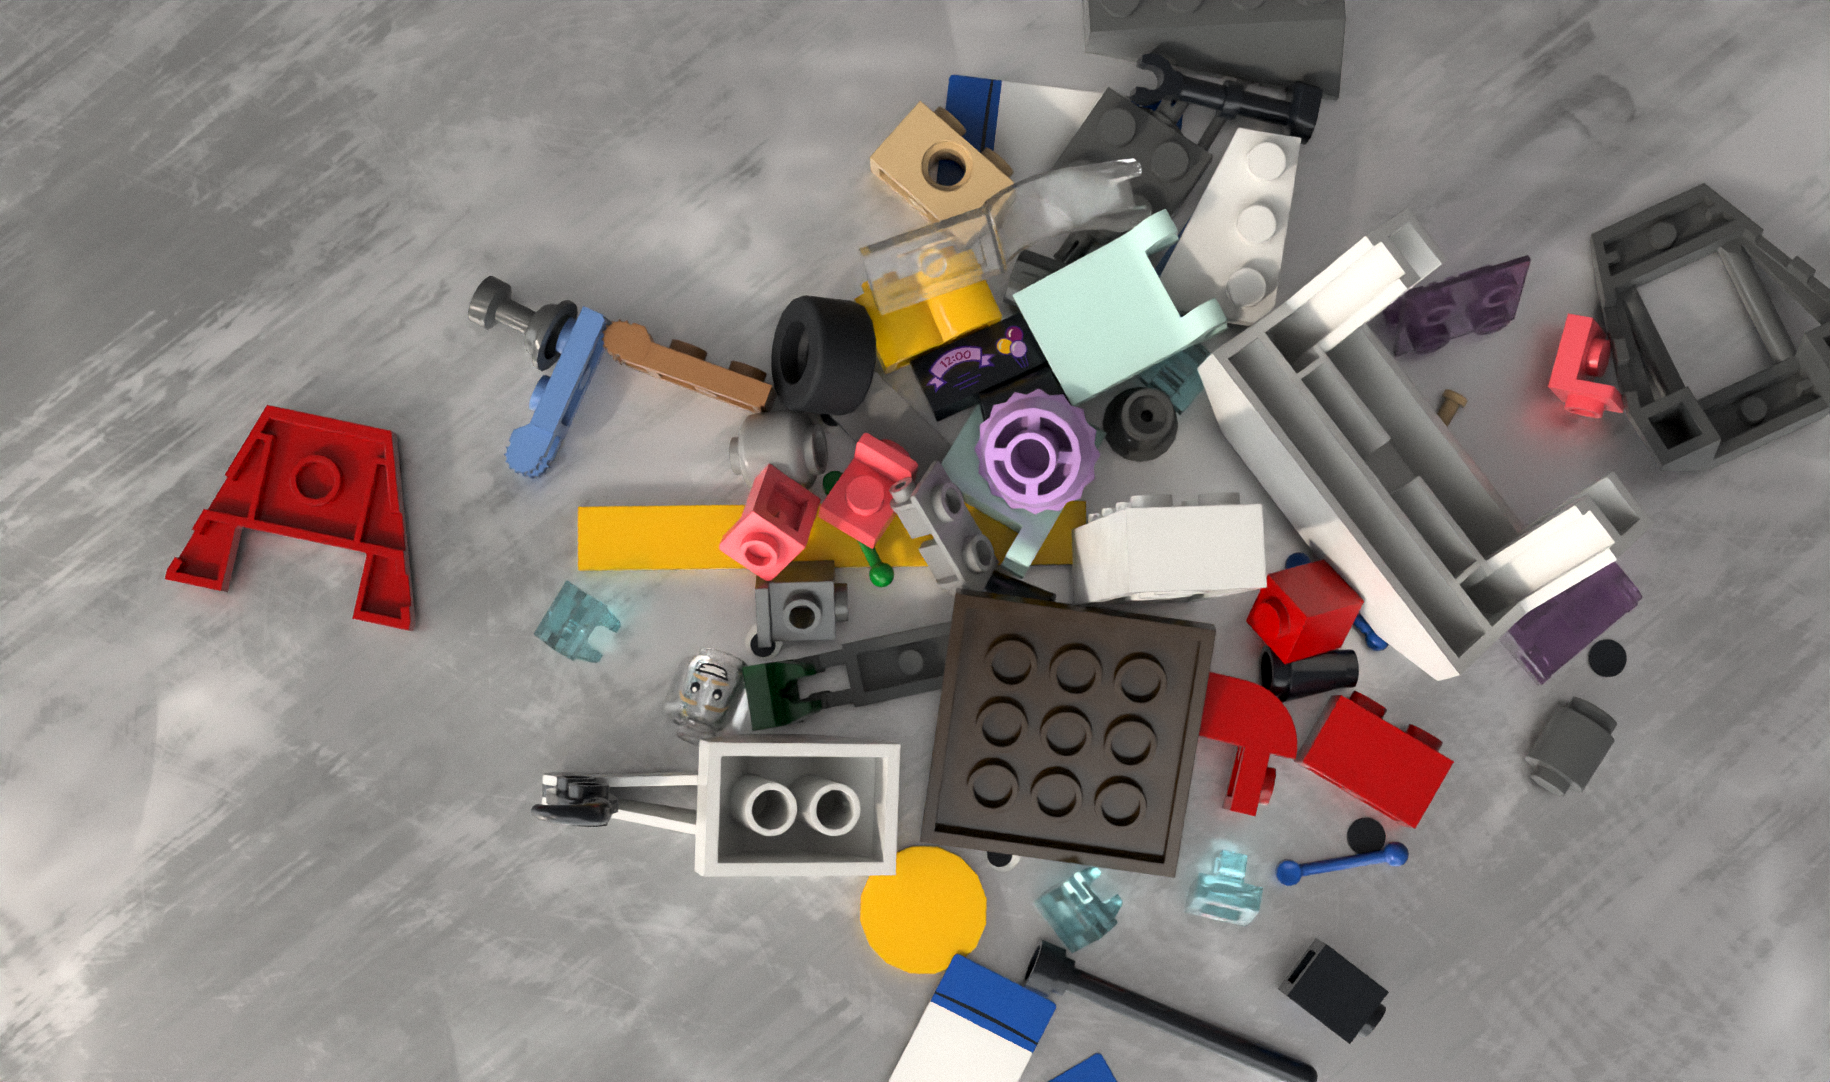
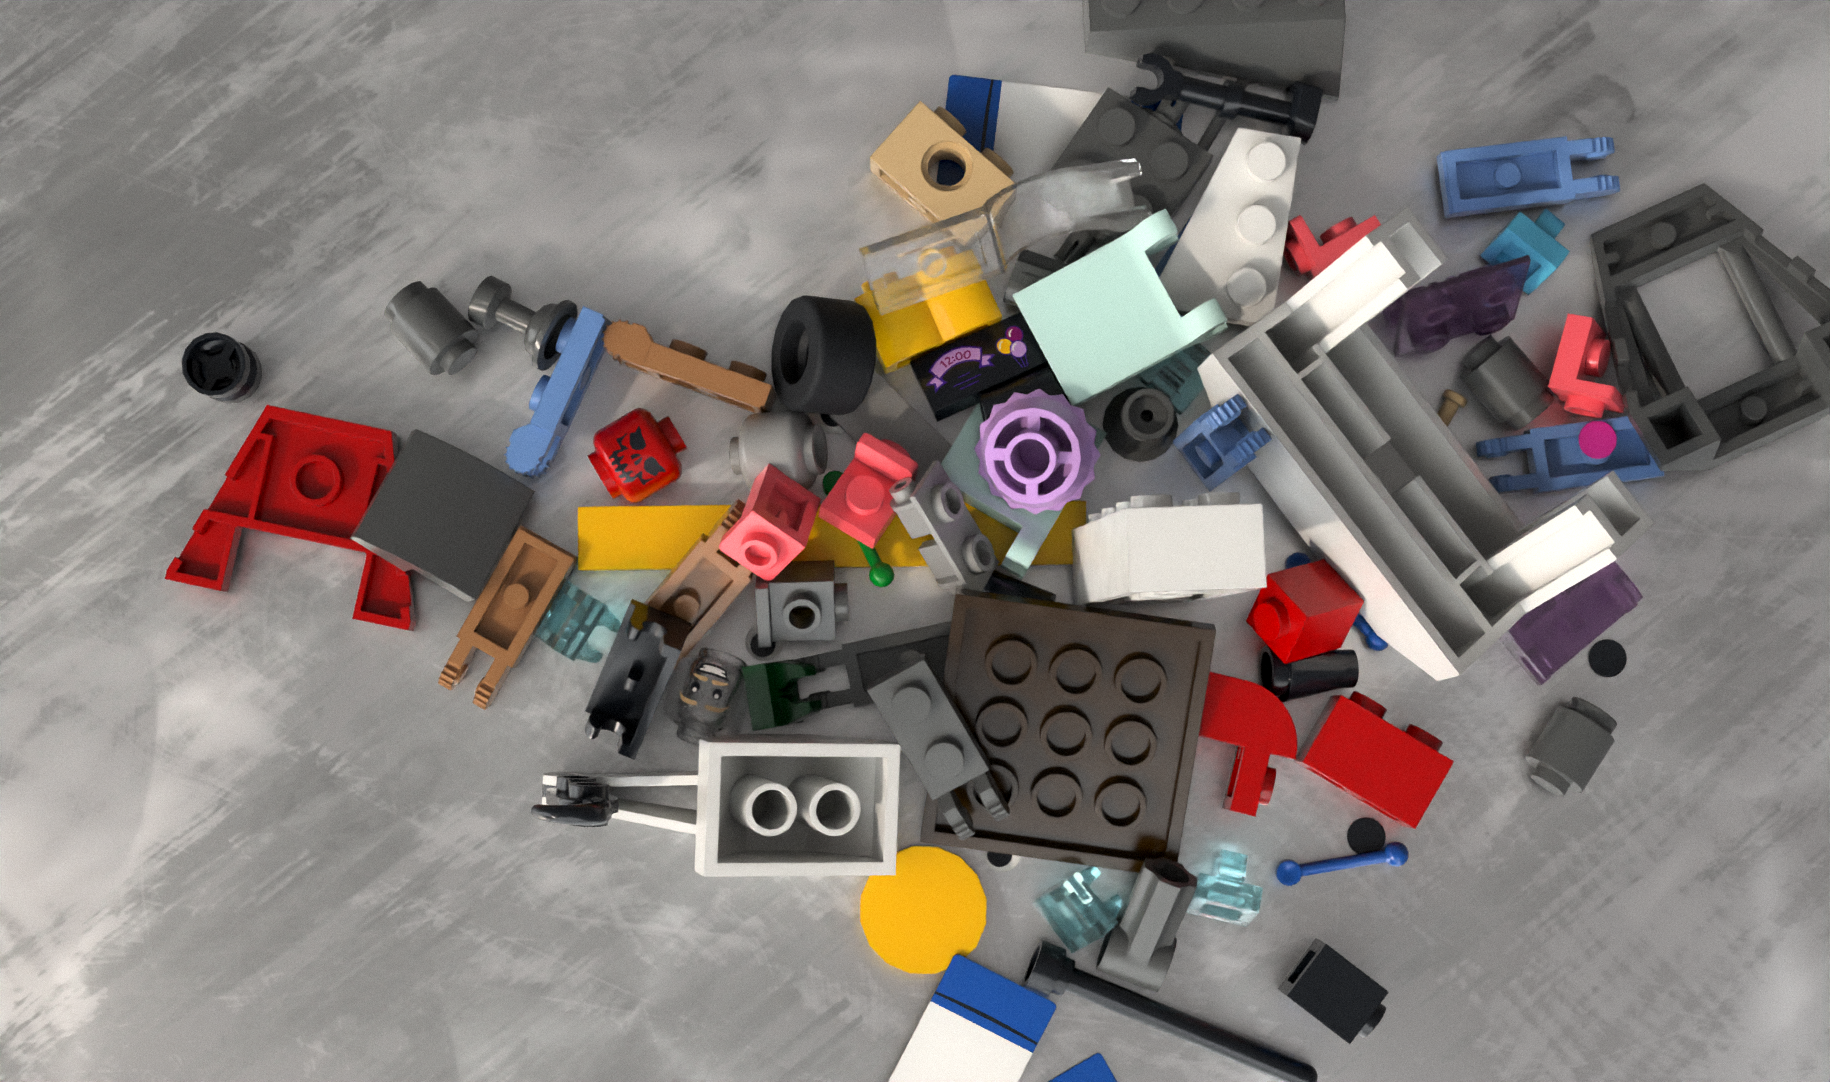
(209, 361): none -> black wheel
(431, 329): none -> dark grey brick
(443, 514): none -> dark grey slope
(509, 611): none -> medium nougat hinge
(635, 675): none -> black hinge
(637, 455): none -> red head
(703, 582): none -> medium nougat hinge
(936, 741): none -> dark grey hinge
(1144, 937): none -> dark grey piece
(1220, 443): none -> medium blue hinge
(1309, 258): none -> coral bracket
(1506, 381): none -> dark grey brick
(1521, 175): none -> medium blue hinge
(1529, 238): none -> medium azure tile
(1560, 463): none -> medium blue hinge
(1597, 439): none -> dark pink sticker

